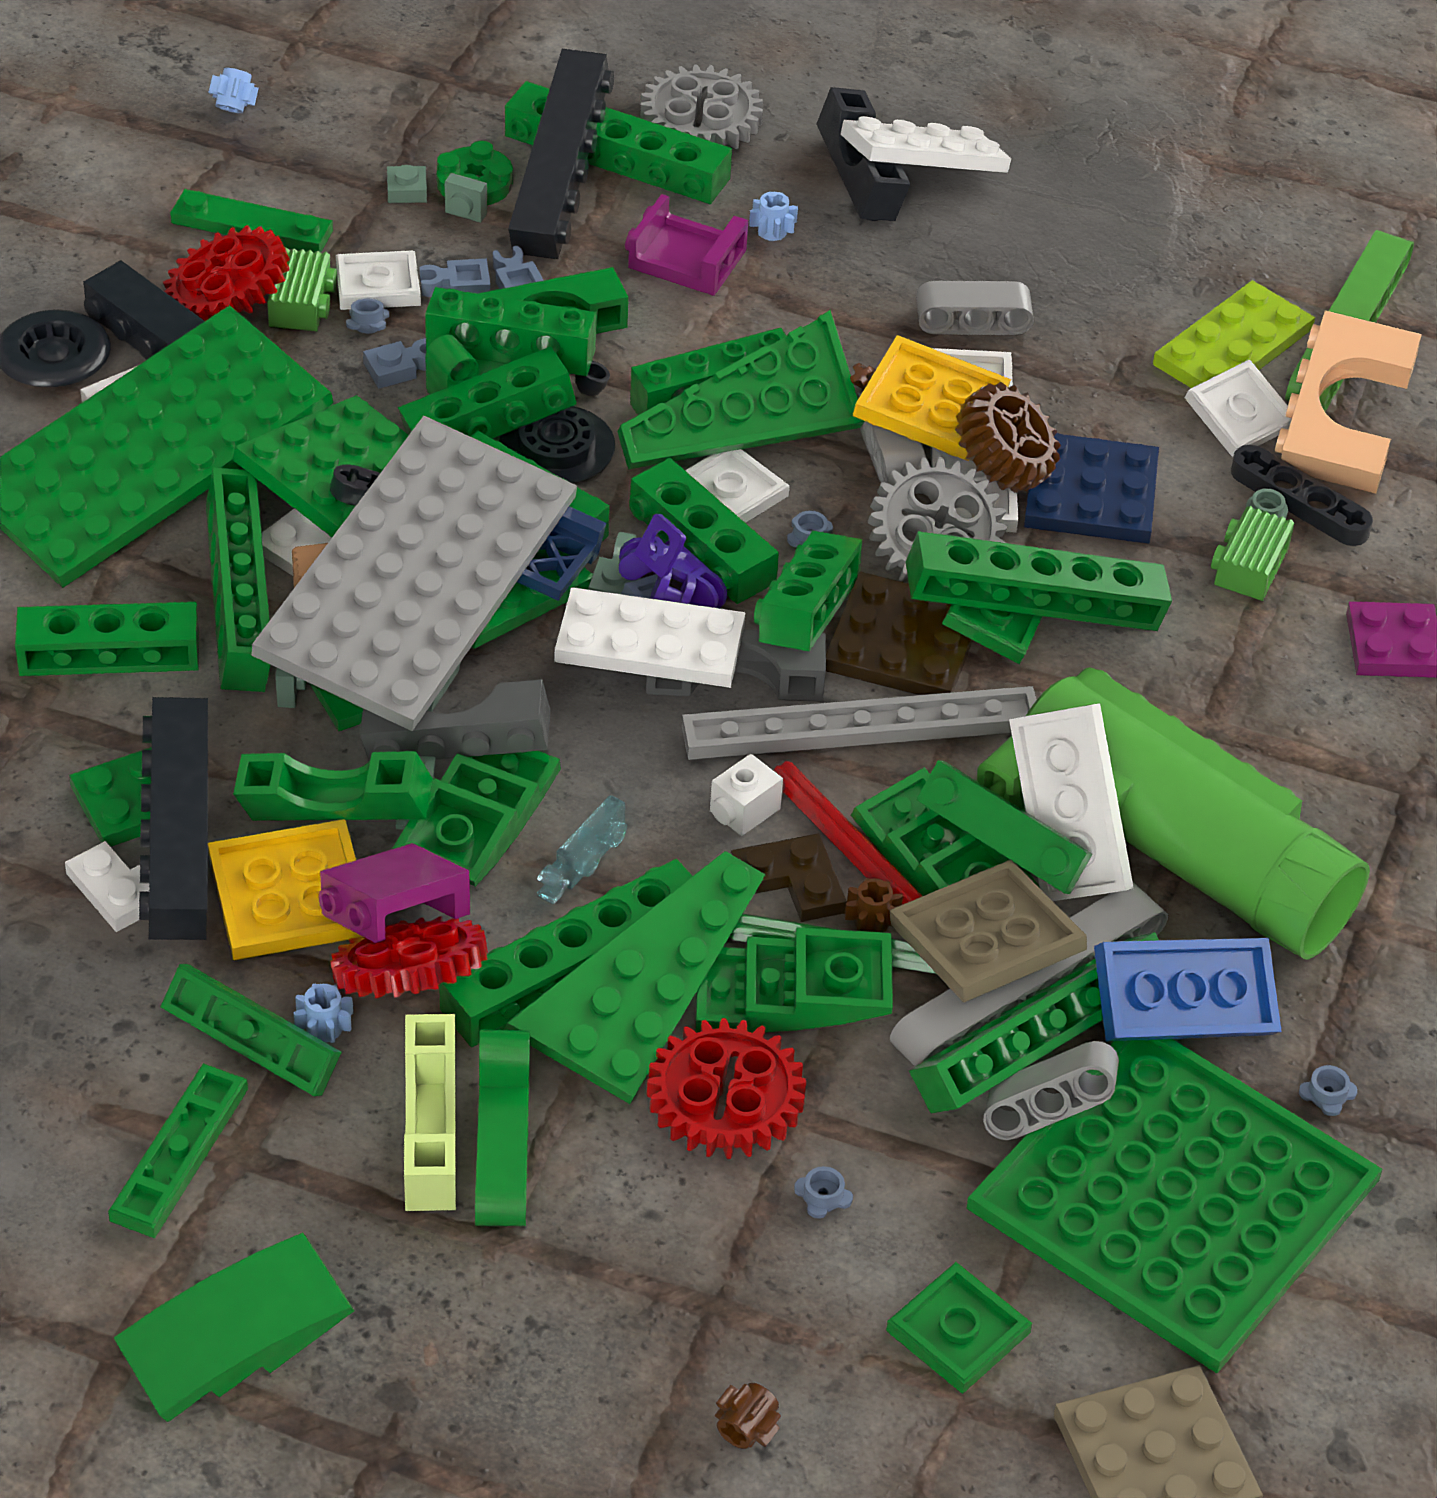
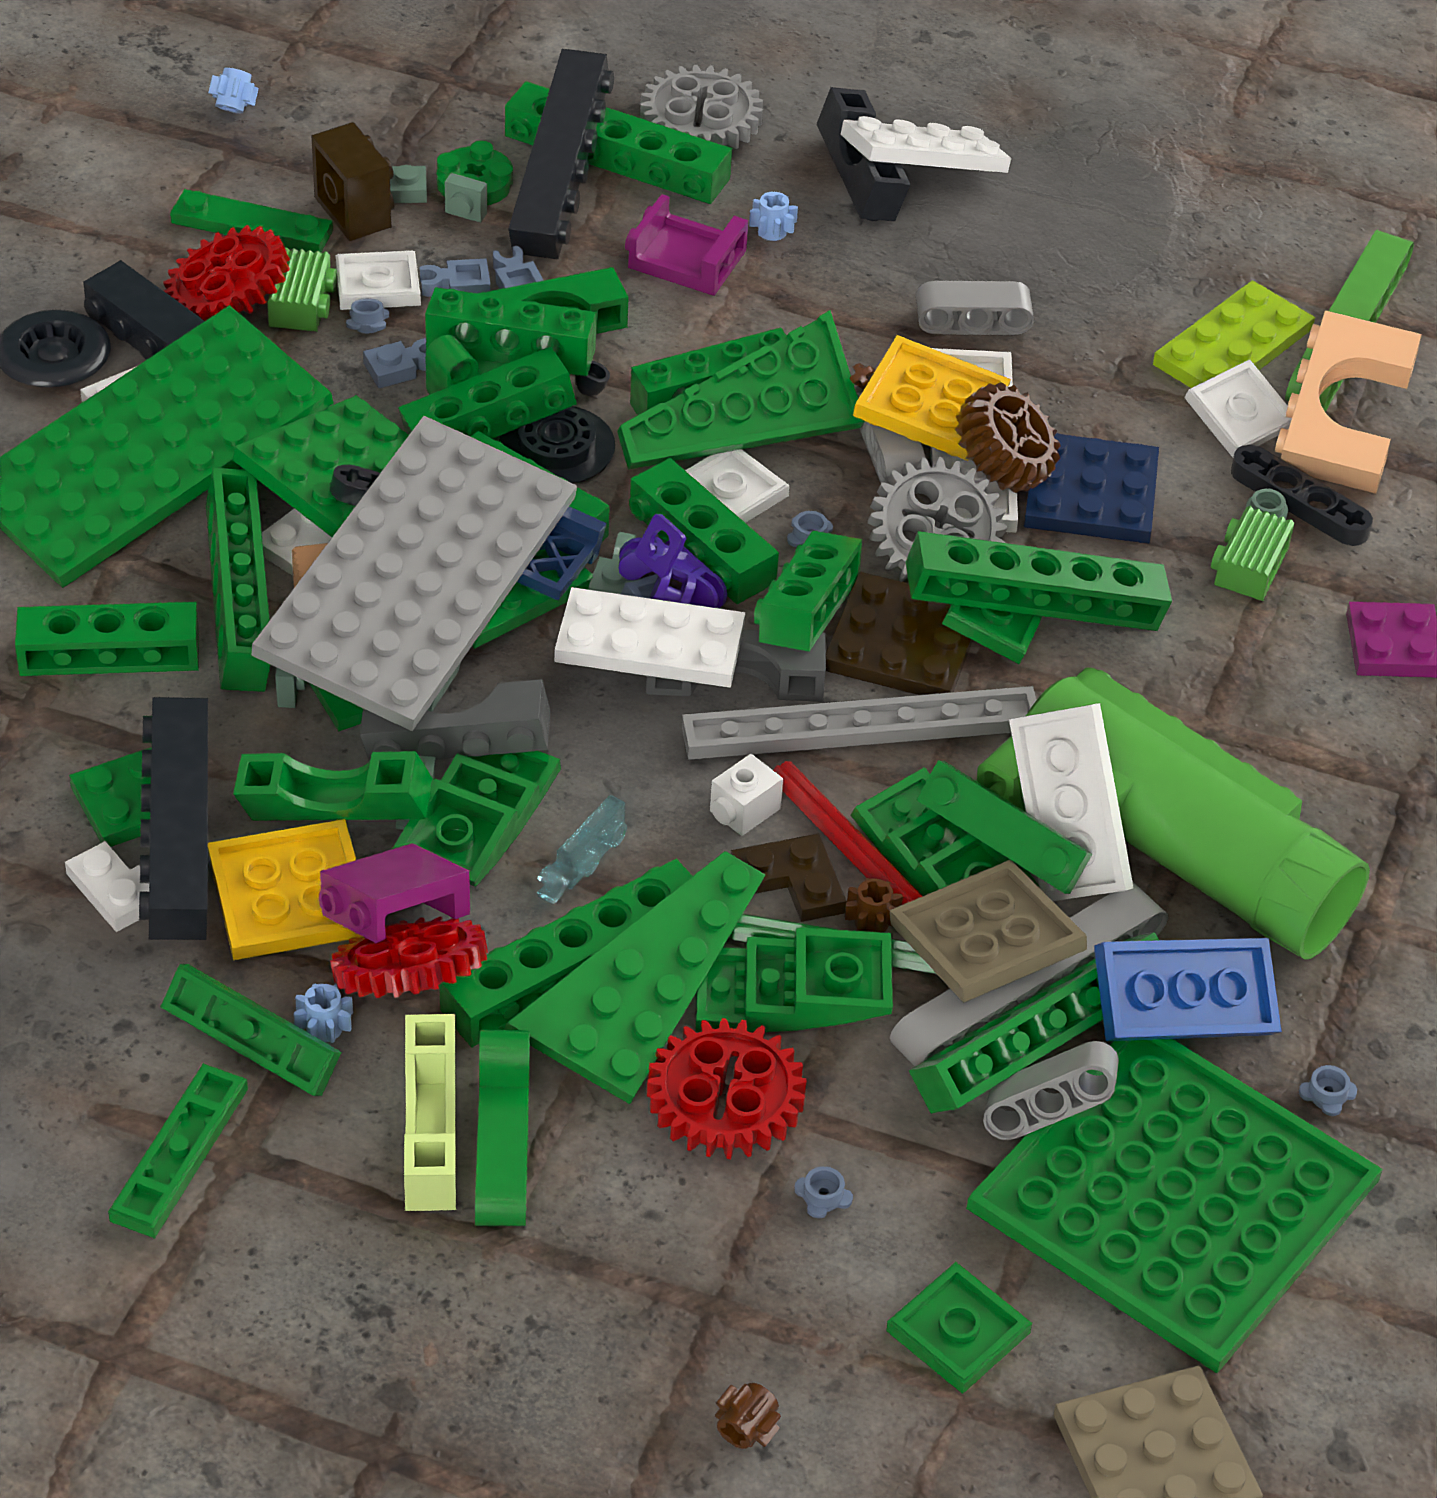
(233, 1325): green slope -> none
(352, 181): none -> dark brown brick

